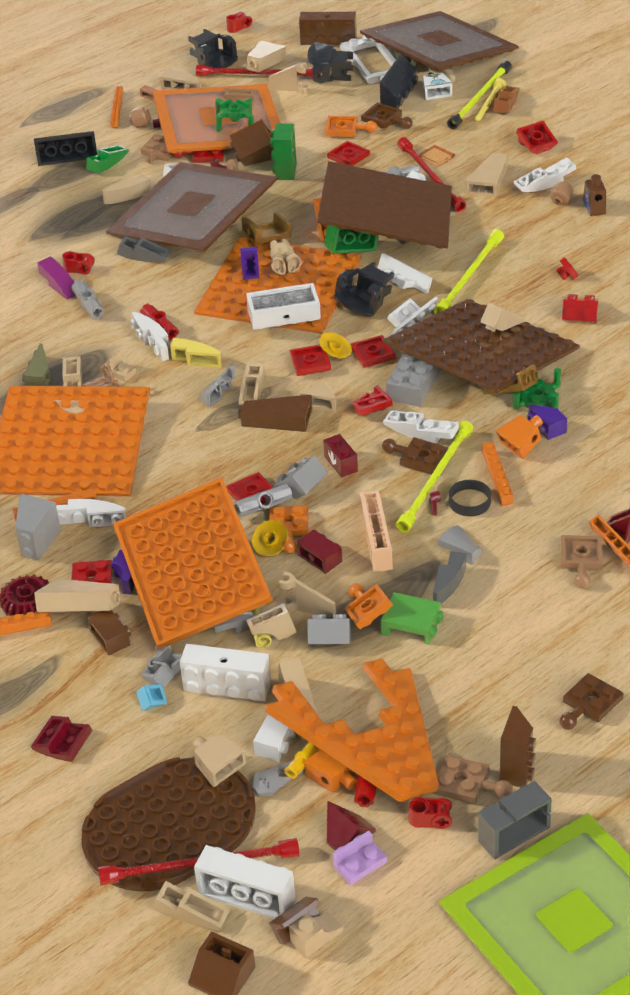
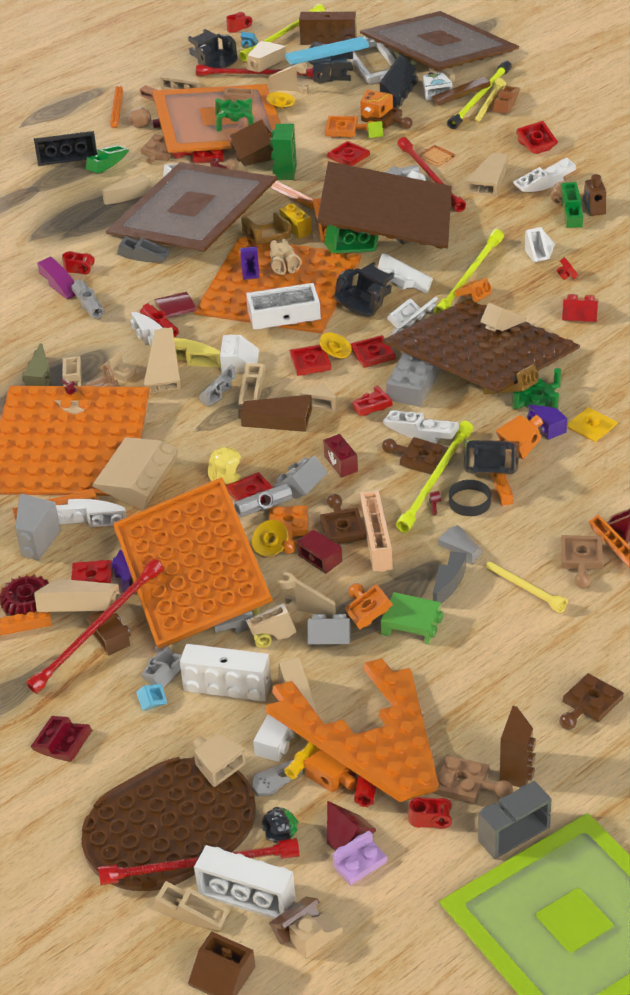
(39, 680): none -> red hose
(69, 388): none -> dark red hand
(137, 470): none -> tan slope
(162, 367): none -> tan slope
(175, 304): none -> dark red slope
(224, 464): none -> light yellow helmet
(237, 351): none -> white slope
(243, 53): none -> neon yellow hose
(248, 38): none -> dark azure tile
(279, 824): none -> black piece
(280, 99): none -> yellow dish
(293, 194): none -> axle
(299, 220): none -> yellow brick
(326, 50): none -> medium azure tile
(350, 518): none -> reddish brown plate
(375, 104): none -> orange torso
(375, 129): none -> lime slope
(461, 91): none -> reddish brown tile
(477, 289): none -> orange bracket
(491, 456): none -> black piece
(538, 244): none -> white slope
(557, 603): none -> light yellow piece
(571, 205): none -> green slope
(591, 424): none -> yellow piece

